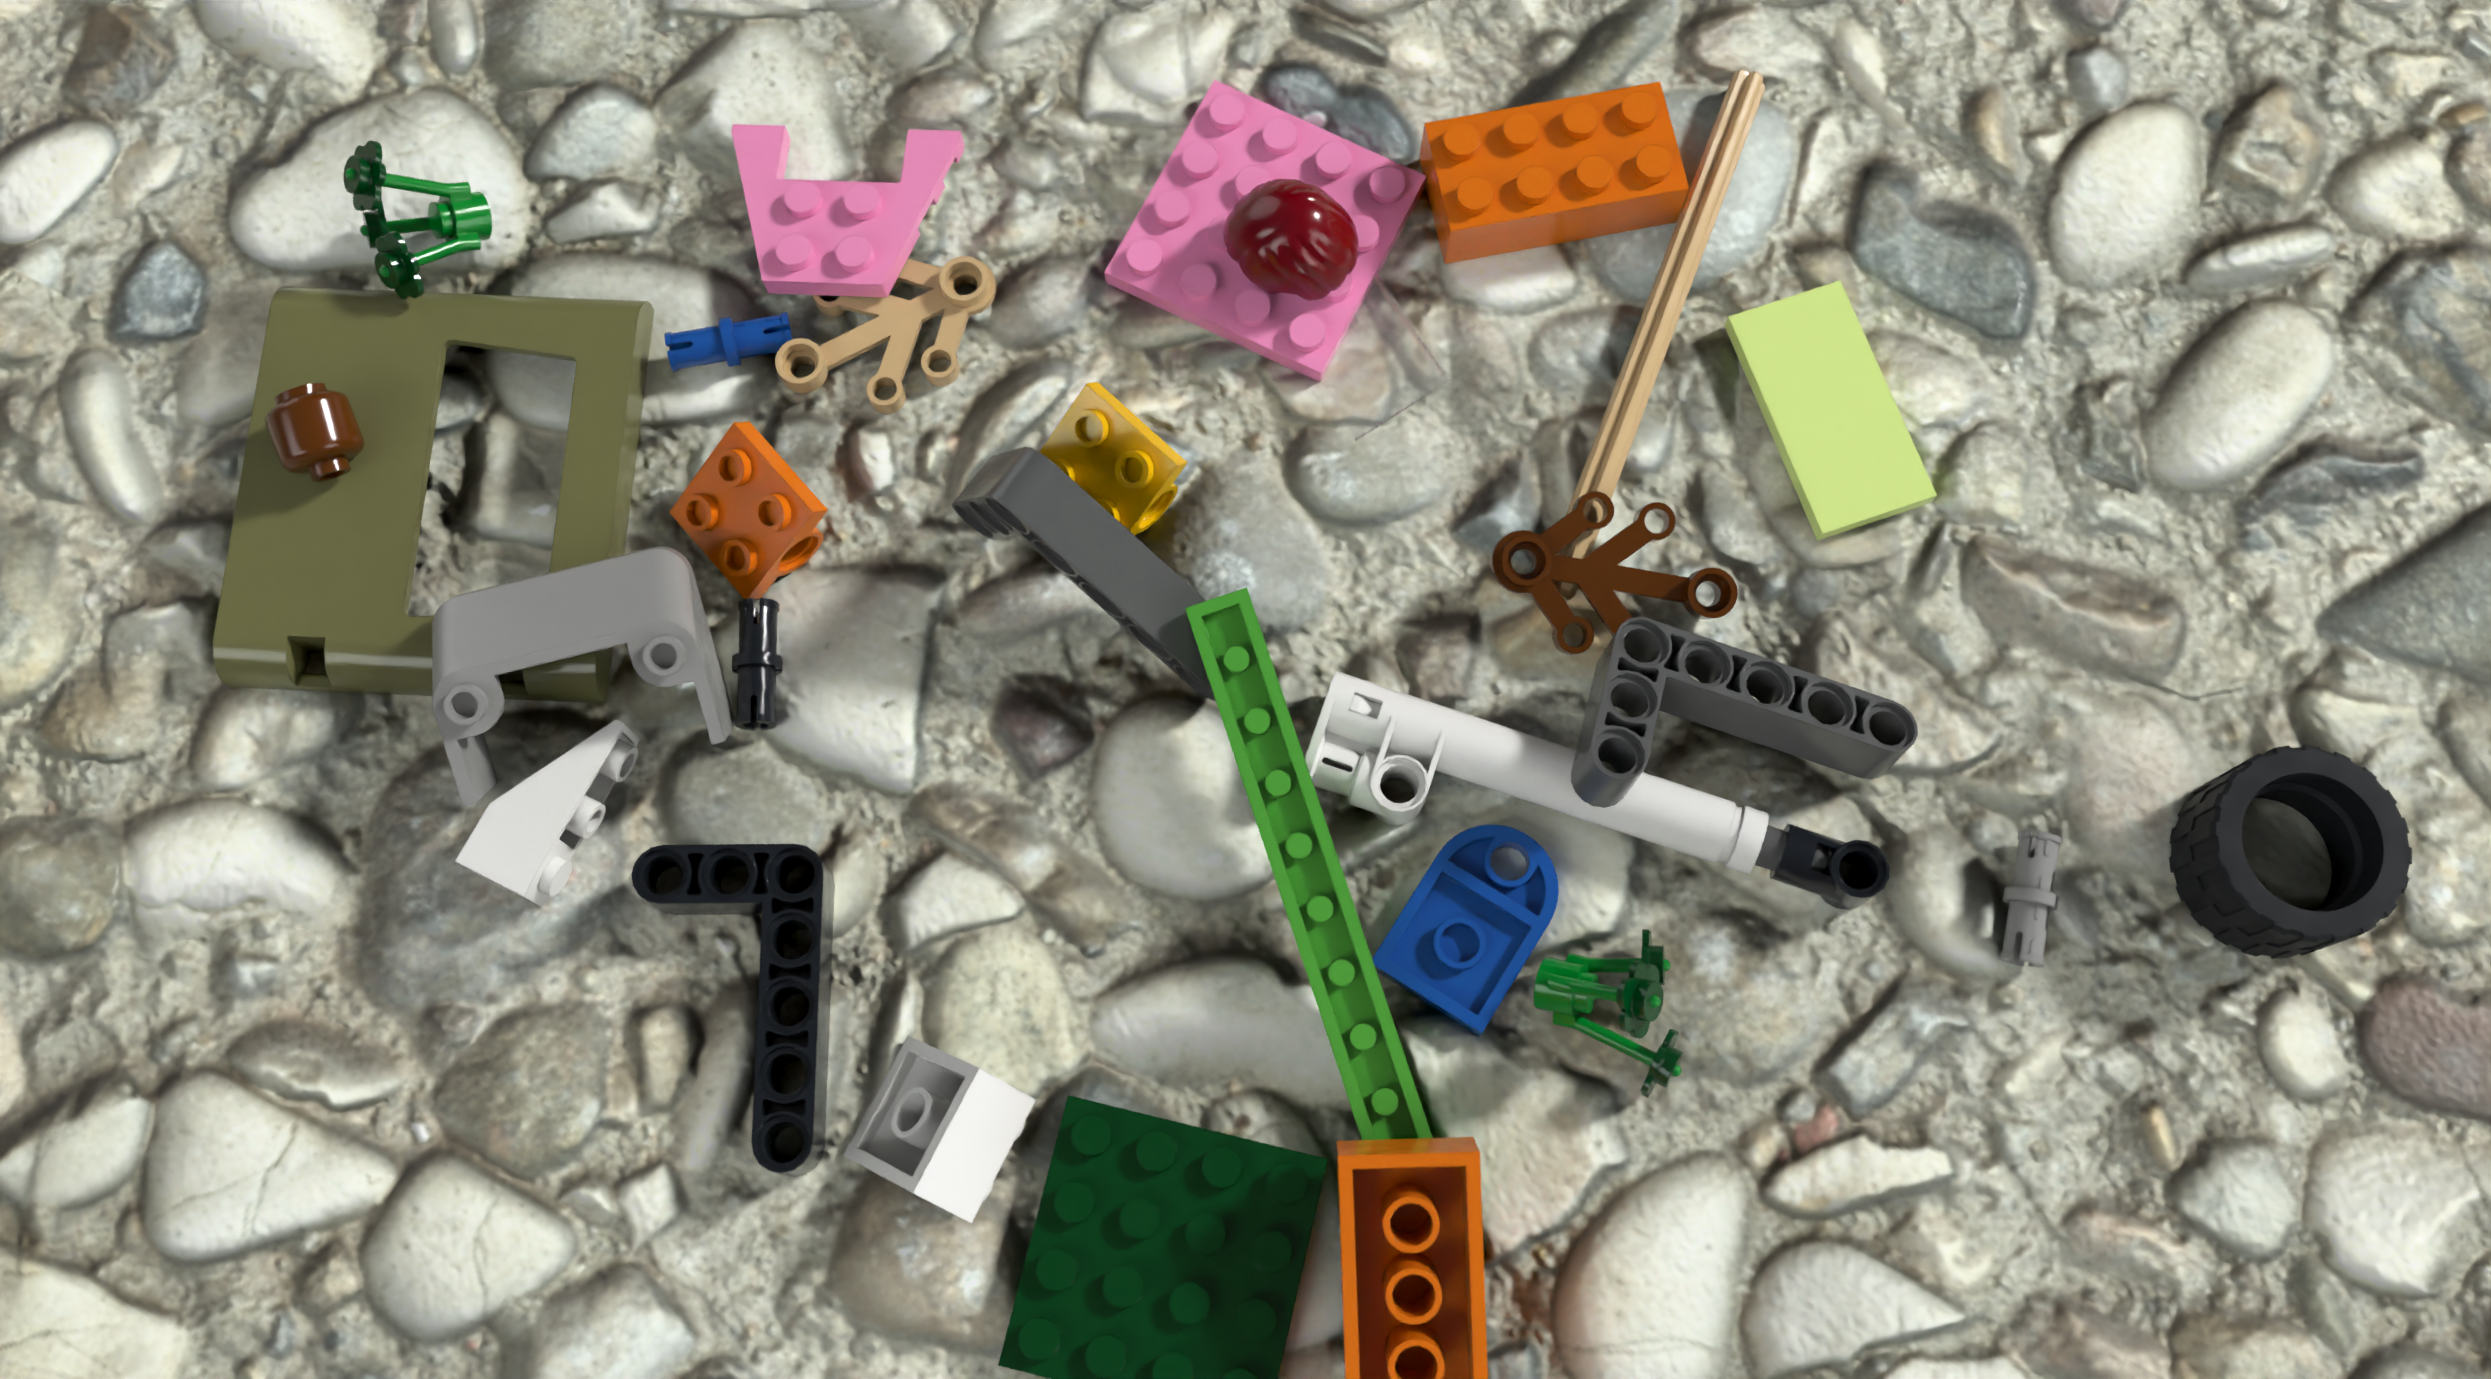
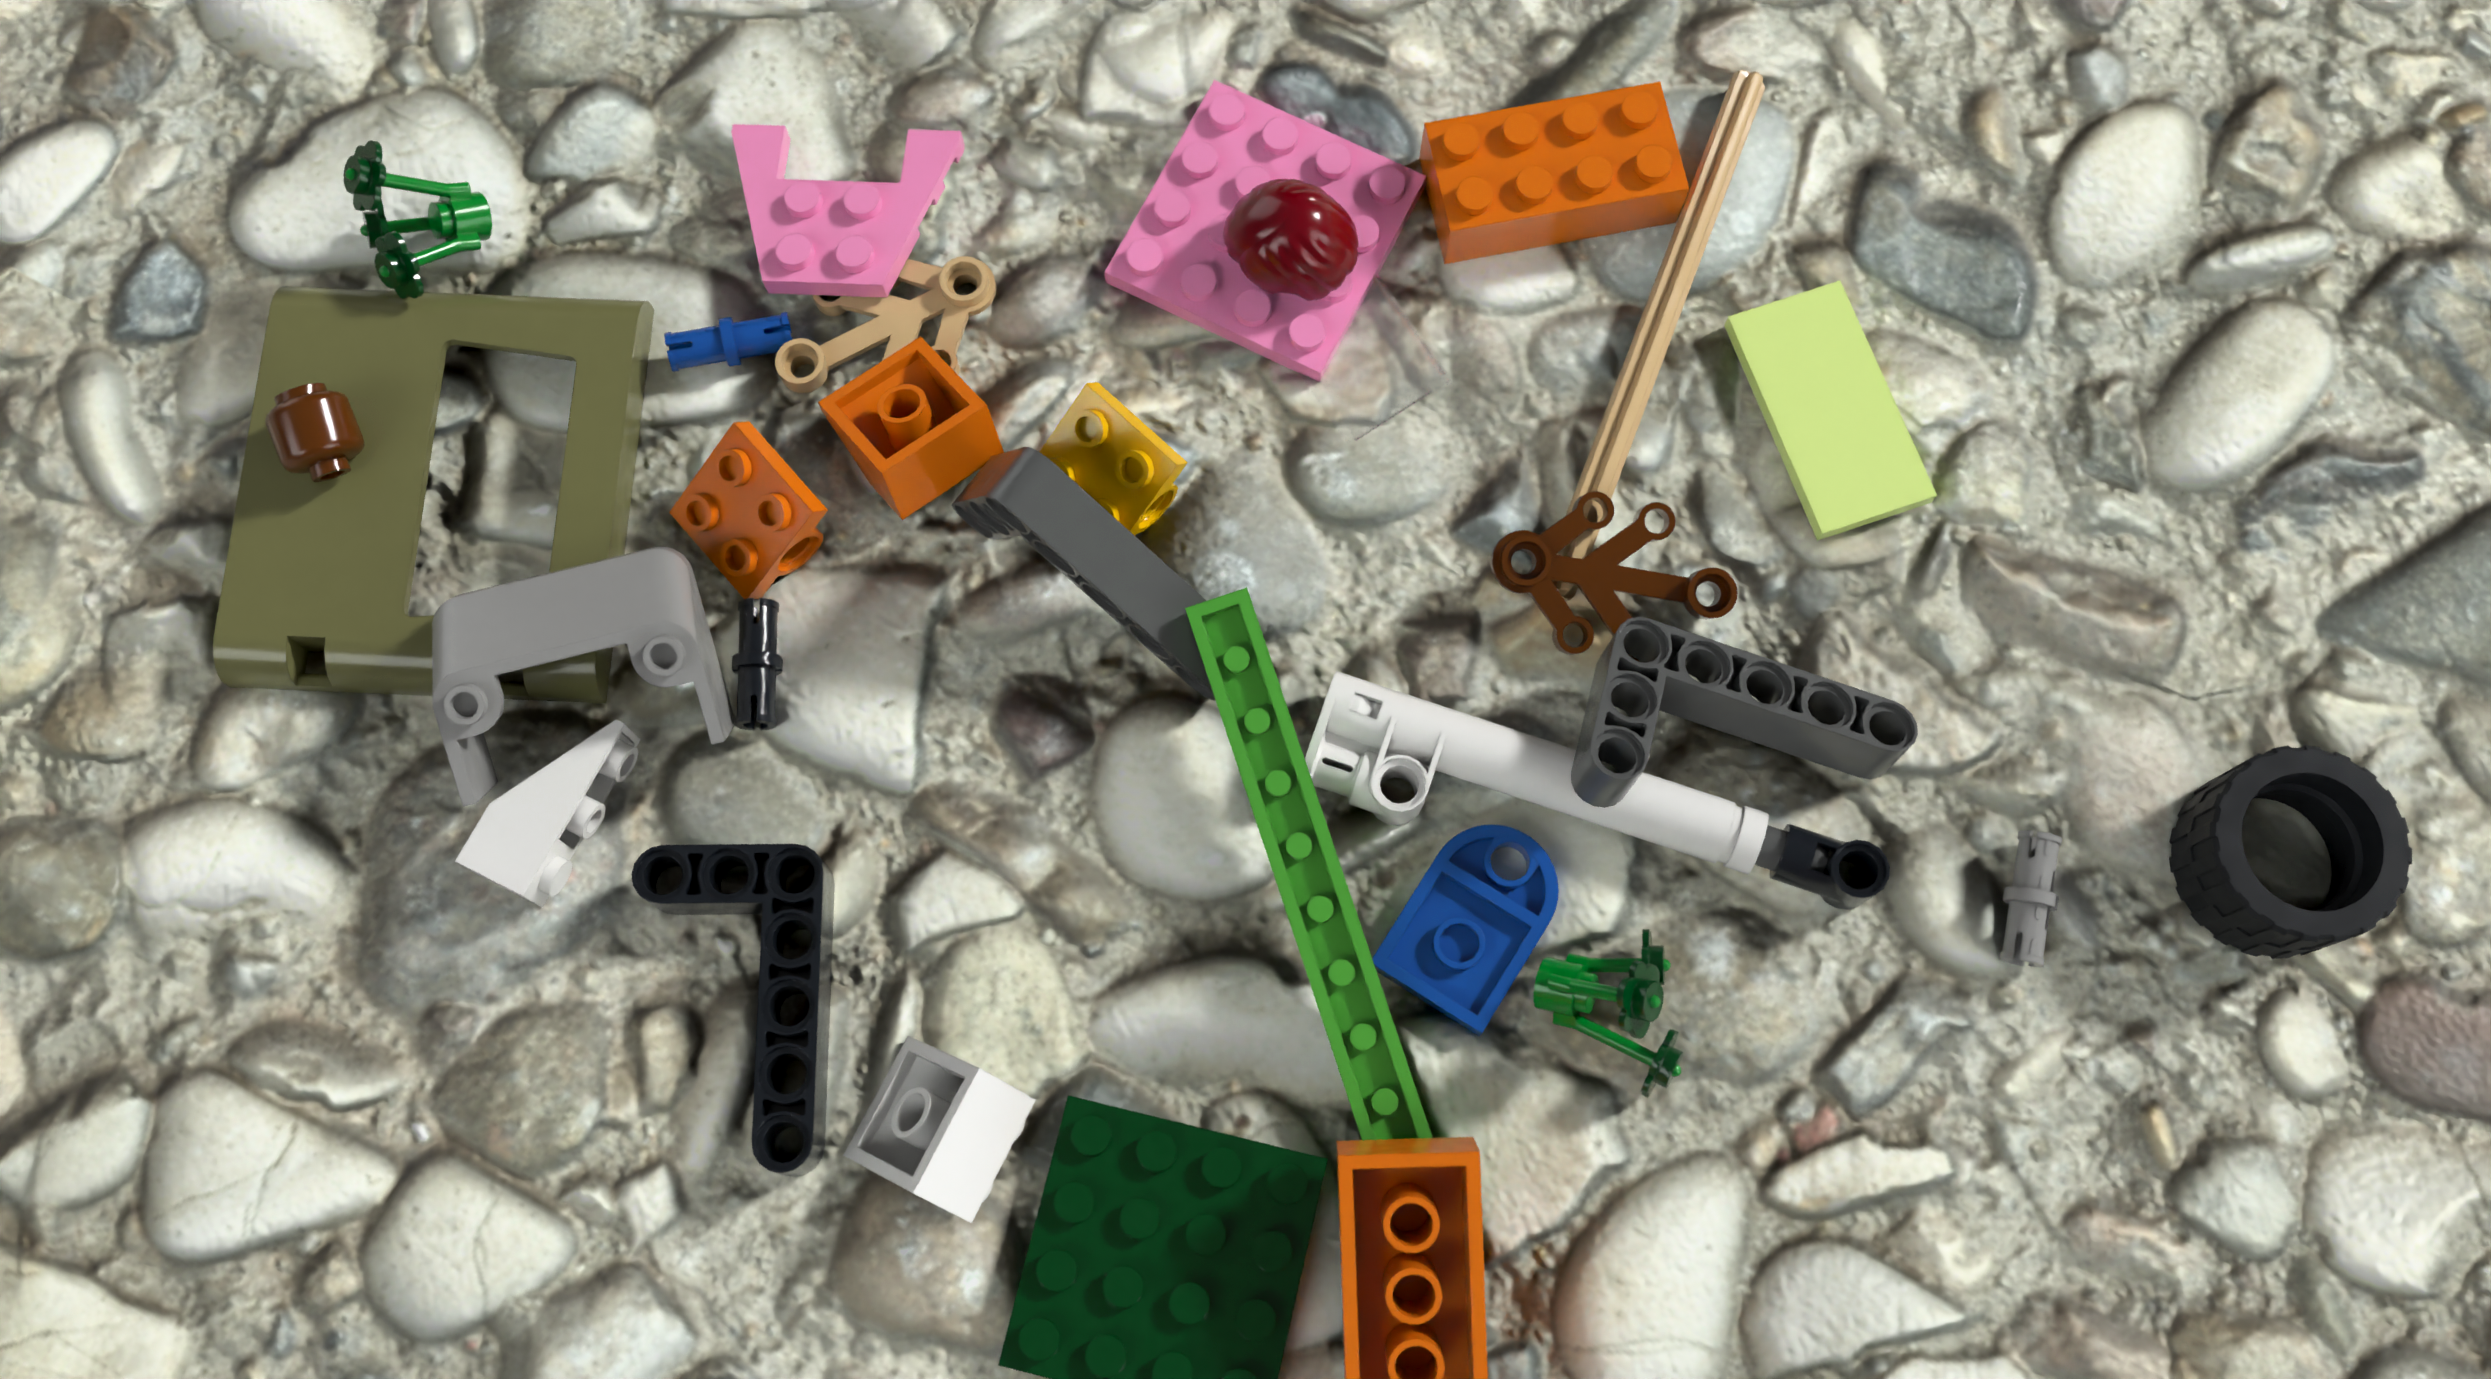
(912, 427): none -> orange slope

